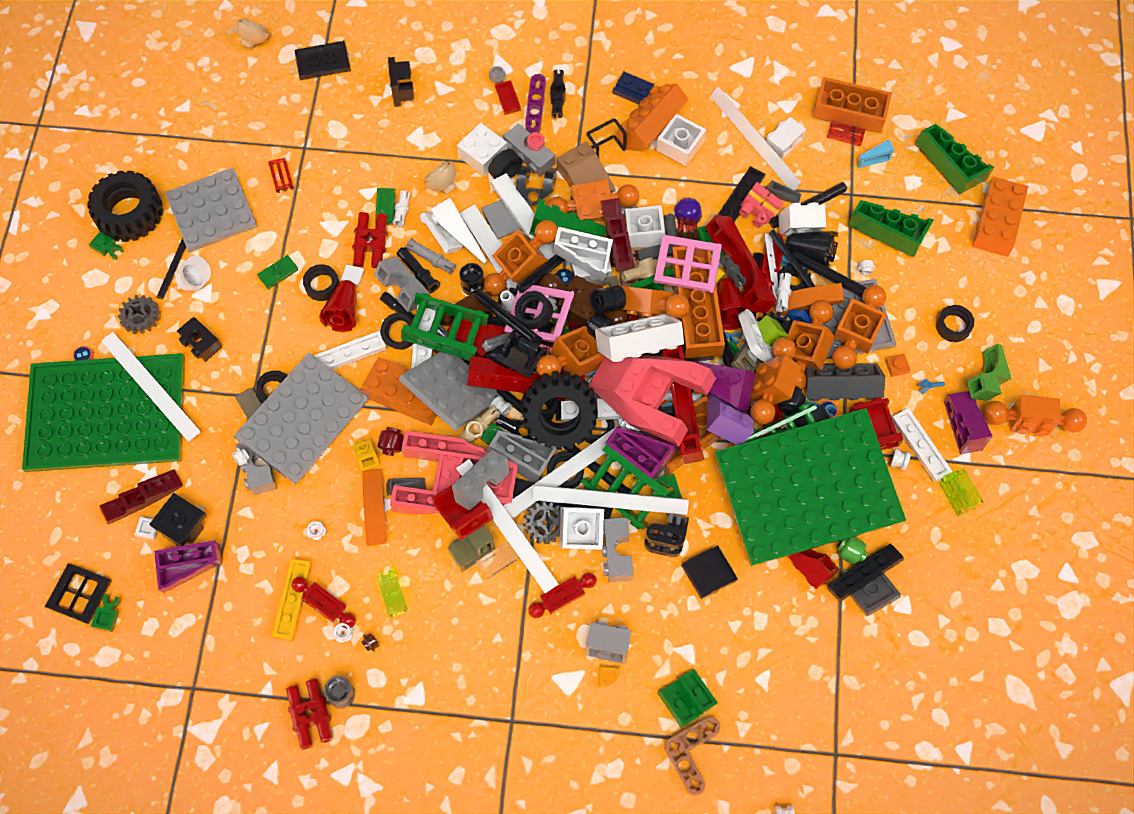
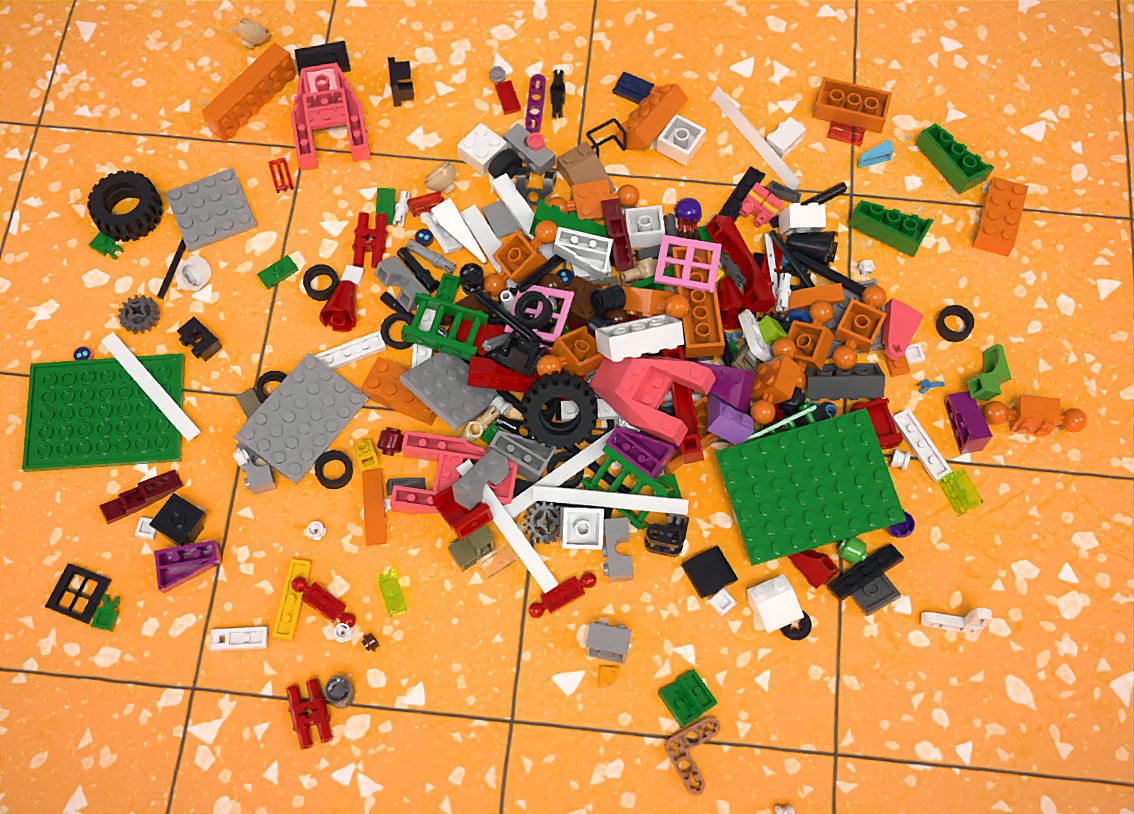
(239, 639): none -> white plate
(249, 92): none -> orange brick
(323, 102): none -> coral wedge
(330, 456): none -> black tyre
(424, 237): none -> tile
(425, 202): none -> clear red tile
(448, 288): none -> green plate
(722, 602): none -> white tile
(774, 603): none -> white slope
(805, 627): none -> black gear
(899, 327): none -> coral piece
(903, 529): none -> dark purple hair
(914, 354): none -> white tile
(973, 623): none -> white beam

